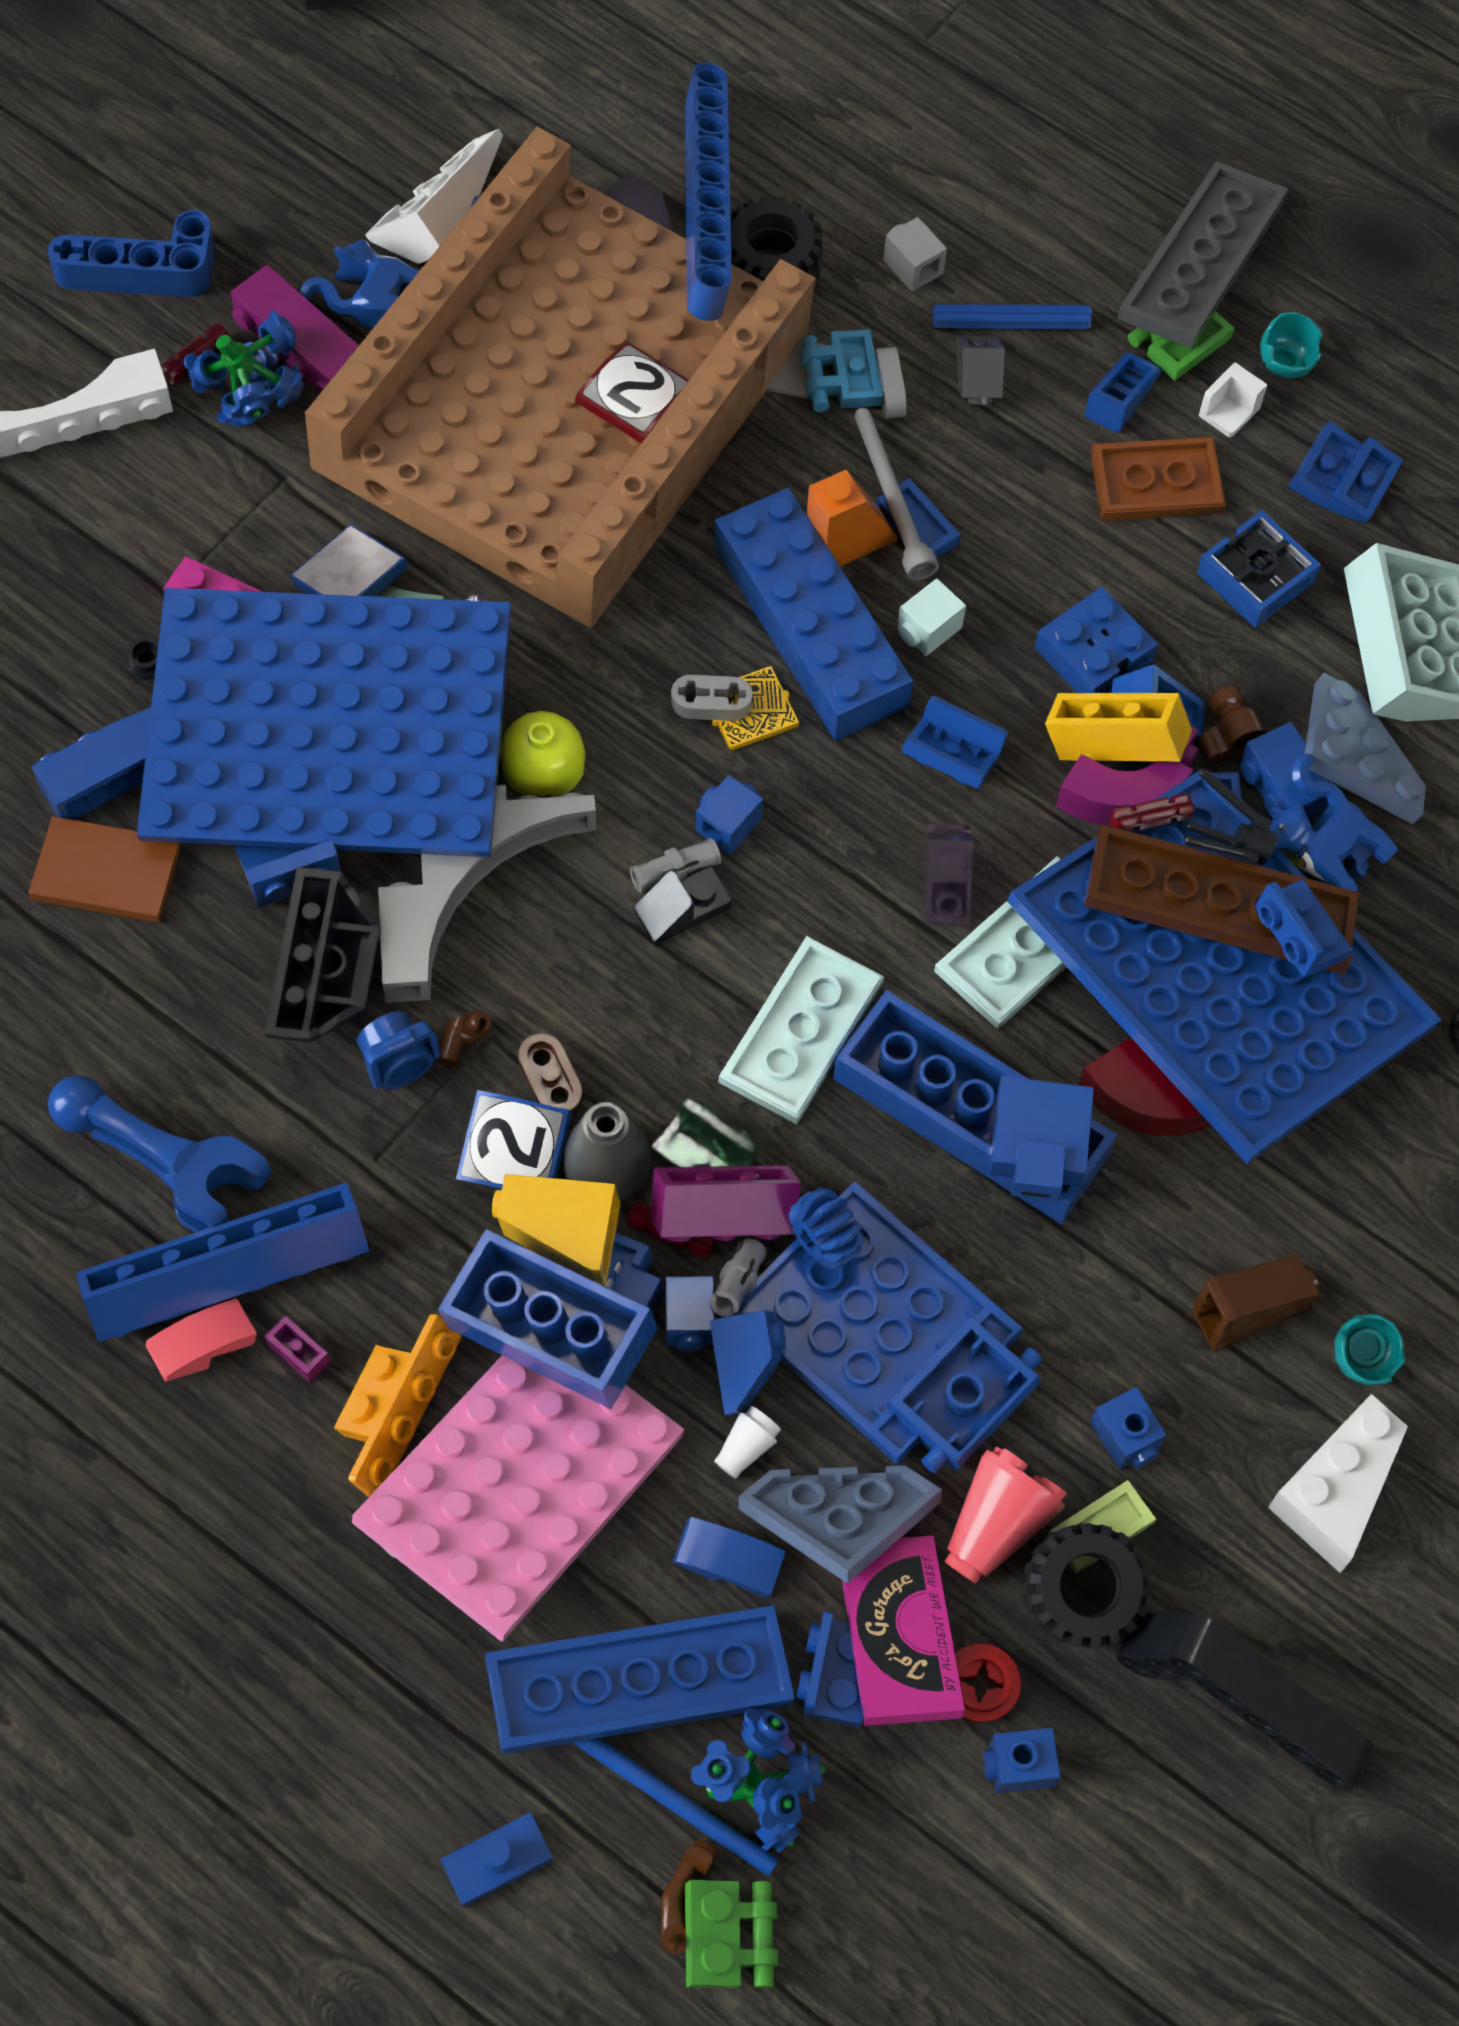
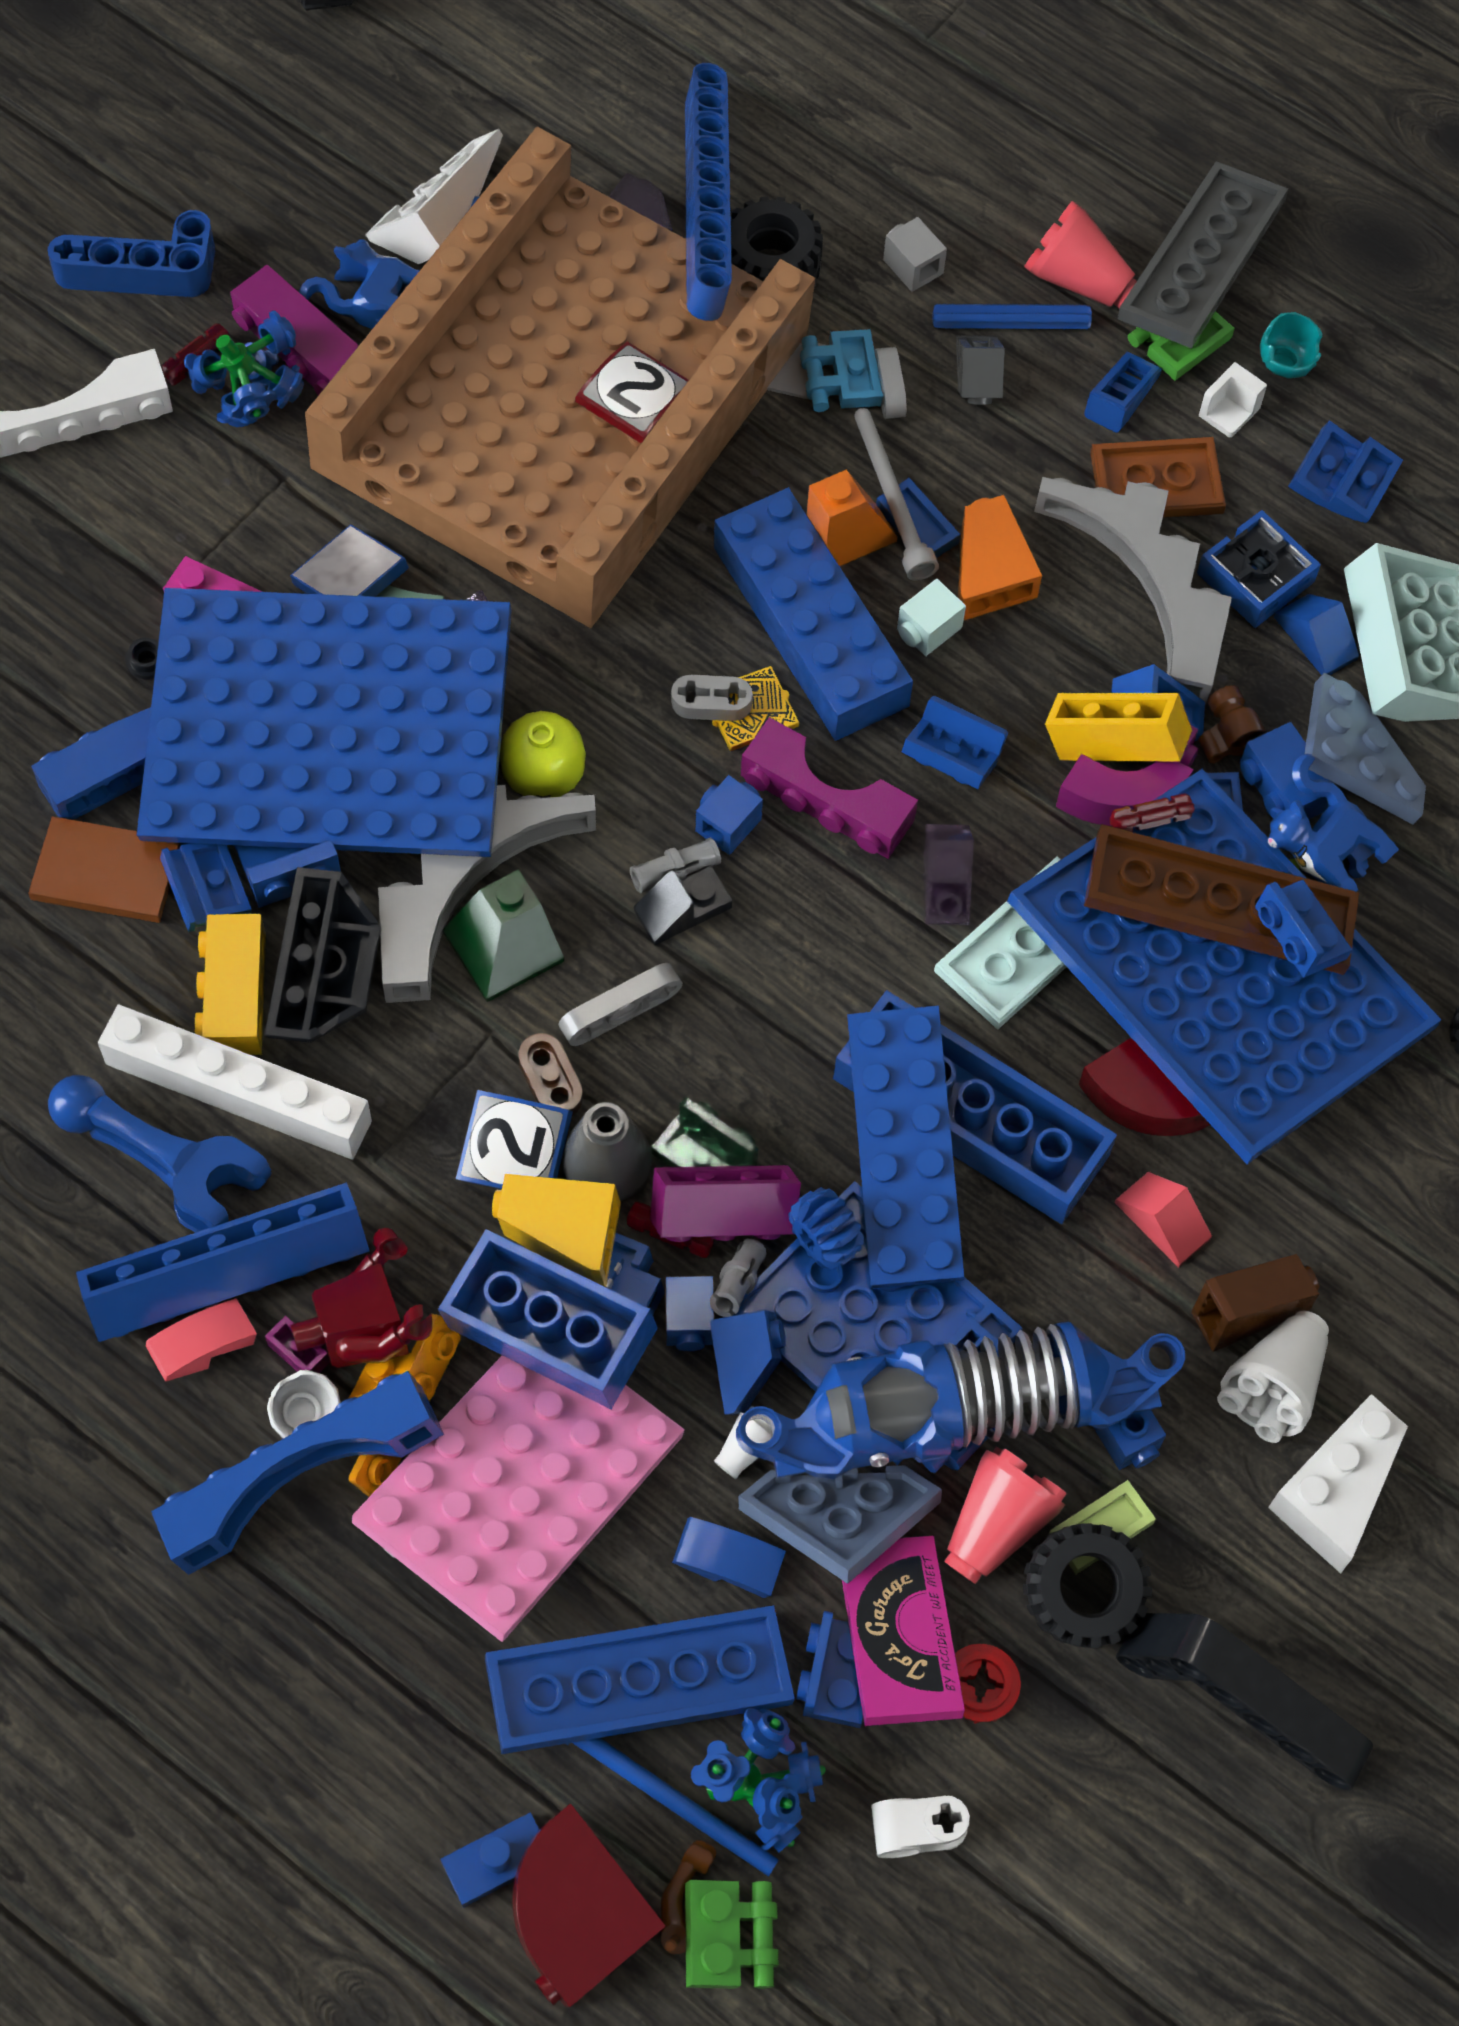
(204, 882): none -> blue plate
(210, 1517): none -> blue arch
(232, 981): none -> yellow brick
(235, 1081): none -> white brick
(301, 1399): none -> white hair
(360, 1315): none -> dark red torso
(396, 1050): blue piece -> none
(460, 1033): reddish brown arm -> none
(503, 936): none -> slope
(576, 1909): none -> dark red brick
(620, 1004): none -> light grey beam
(801, 1030): light aqua tile -> none
(870, 815): none -> magenta arch
(905, 1147): none -> blue plate
(908, 1828): none -> white piece
(940, 1398): none -> piece
(994, 559): none -> orange slope
(1022, 1760): blue brick -> none
(1041, 1136): blue piece -> none
(1082, 259): none -> coral cone
(1095, 643): blue piece -> none
(1164, 564): none -> light grey arch
(1166, 1216): none -> coral slope
(1250, 842): black plant -> none
(1278, 1378): none -> white cone
(1320, 632): none -> blue slope
(1369, 1349): teal hair -> none

